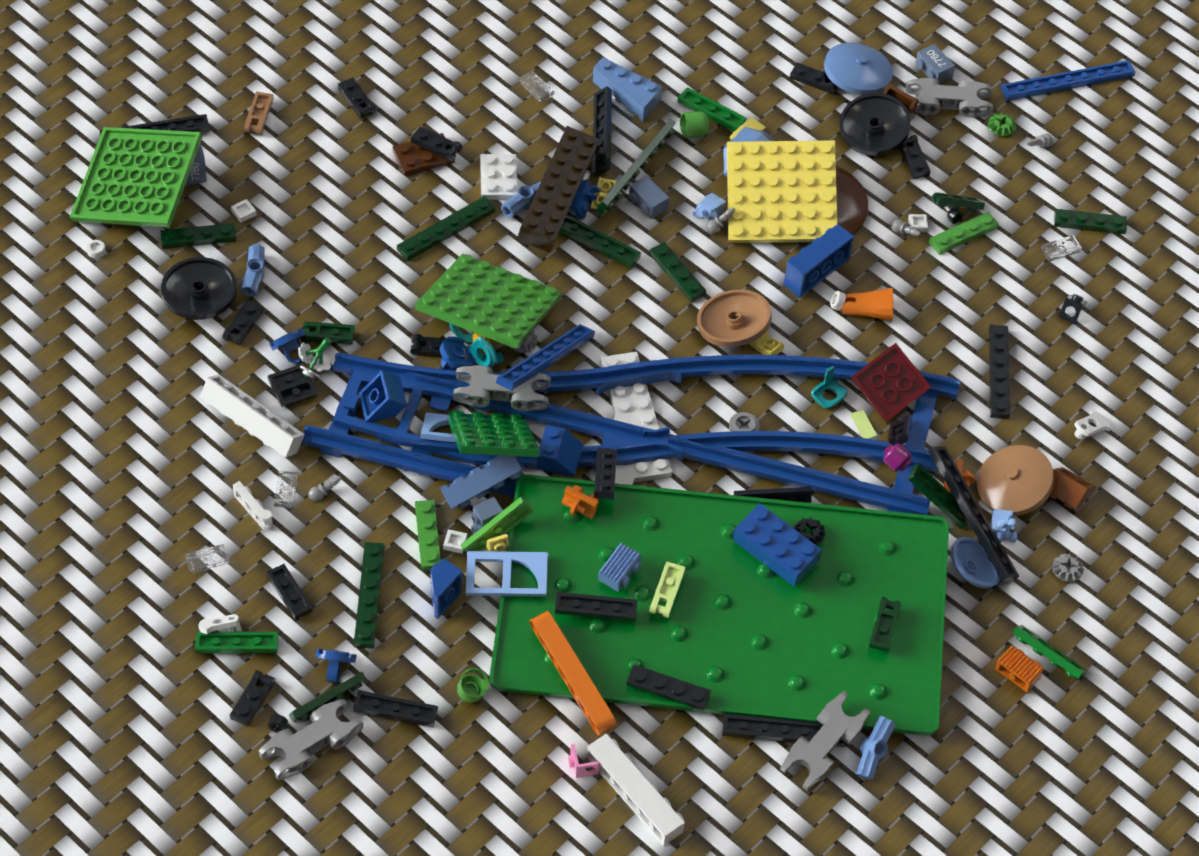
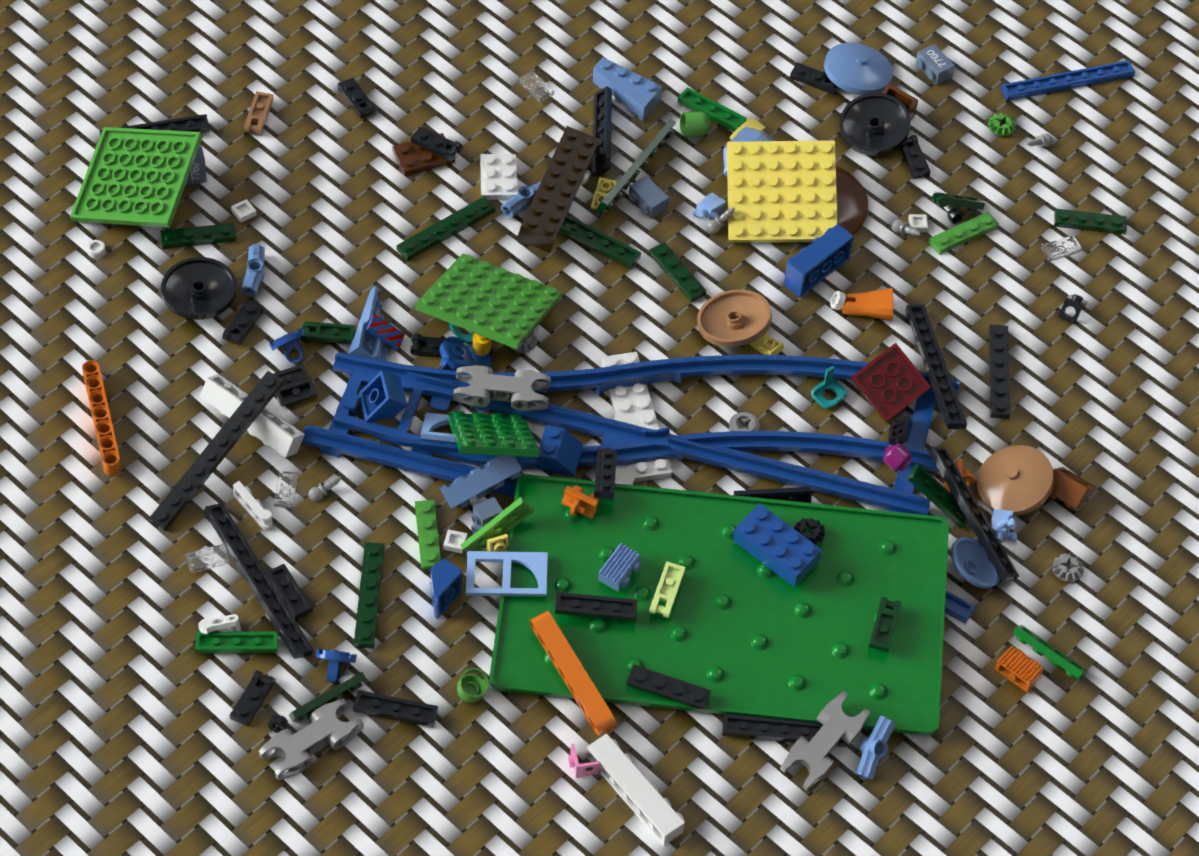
(101, 418): none -> orange beam
(216, 451): none -> black plate
(258, 581): none -> black plate
(318, 362): white plant -> none
(364, 343): none -> medium blue wedge
(385, 332): none -> blue tile
(491, 356): teal piece -> none
(545, 357): blue tile -> none
(583, 198): blue plate -> none
(863, 424): yellowish green sticker -> none
(936, 367): none -> black plate
(958, 607): none -> blue tile
(962, 97): light grey piece -> none
(1085, 429): white piece -> none

